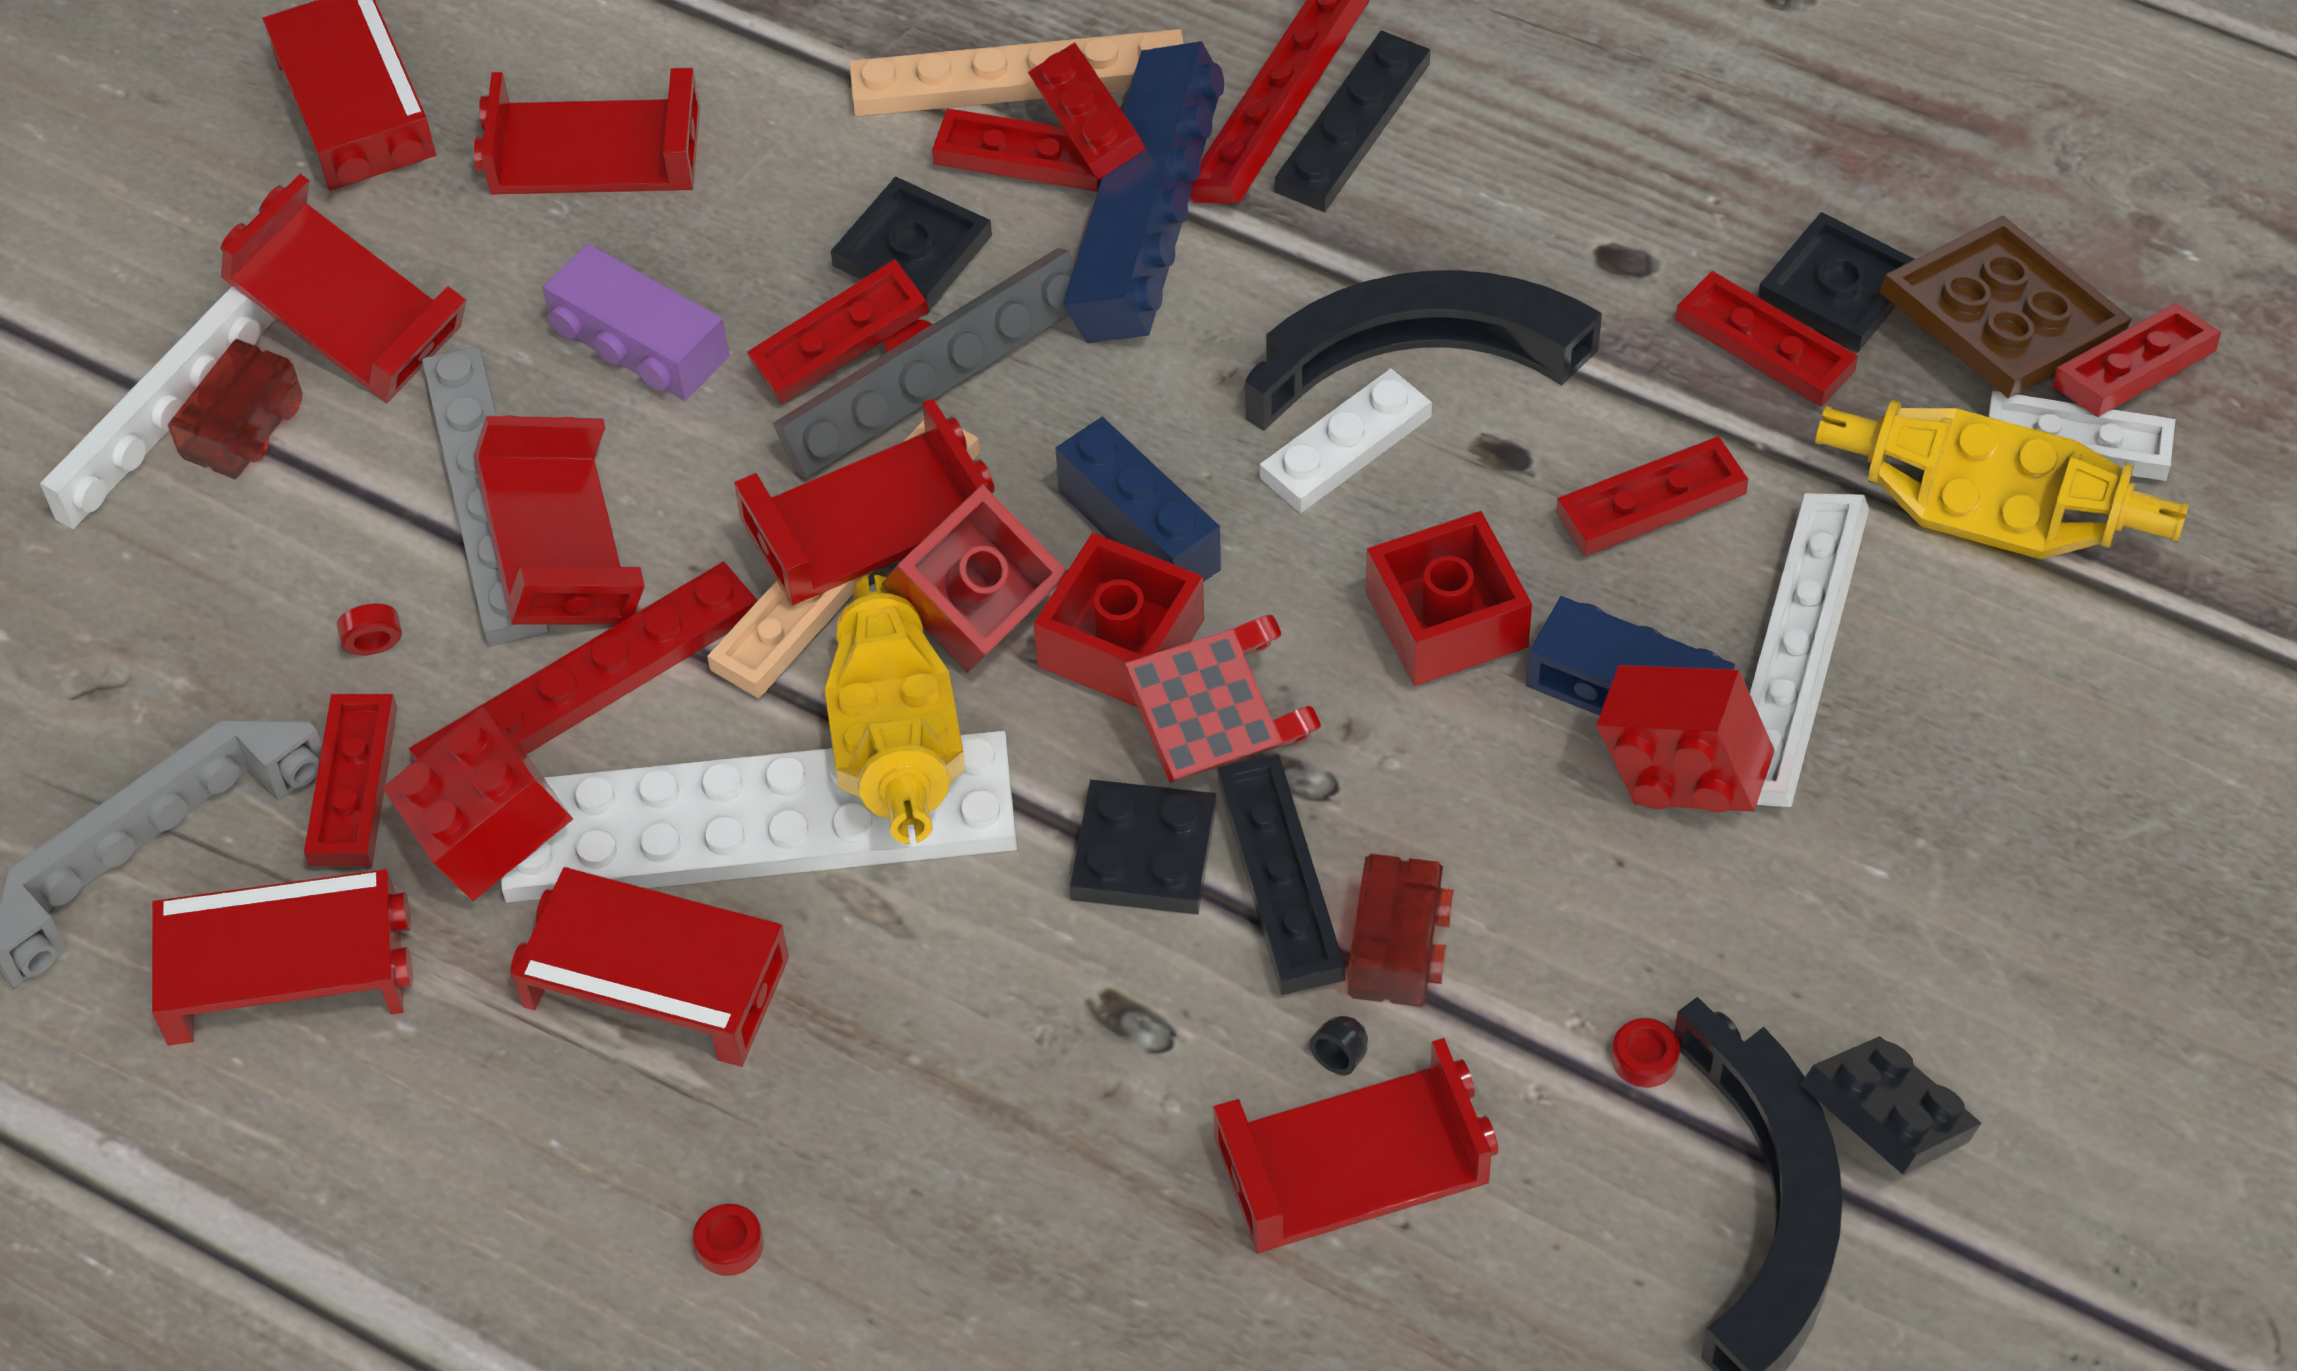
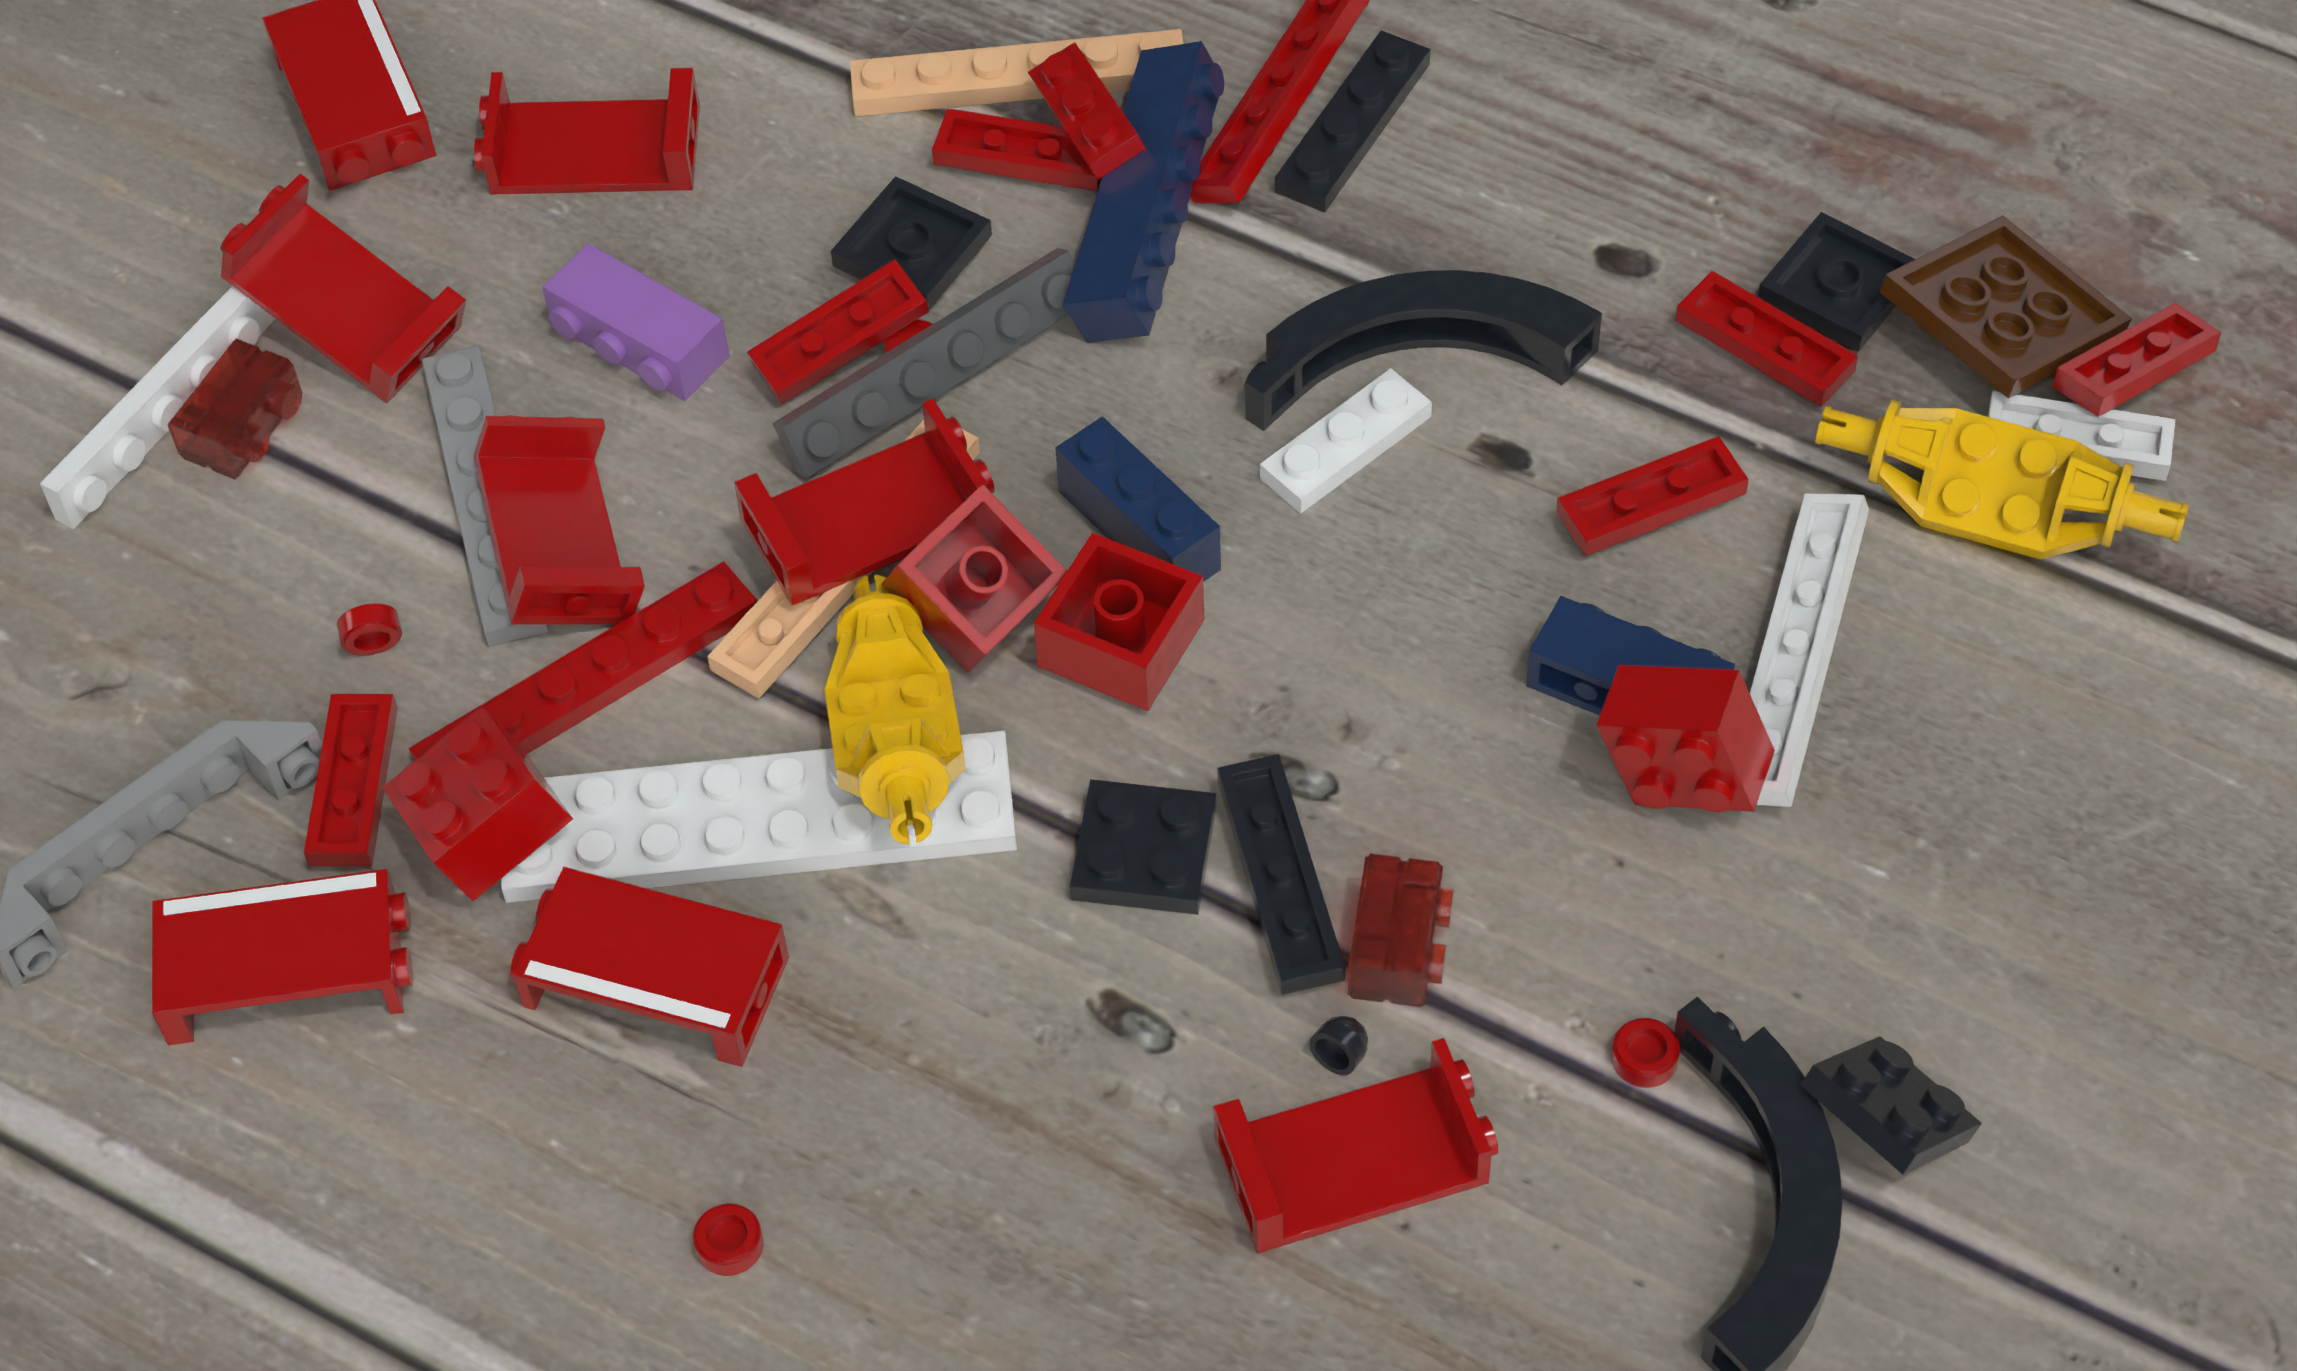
(1206, 703): flag -> none
(1448, 598): red brick -> none

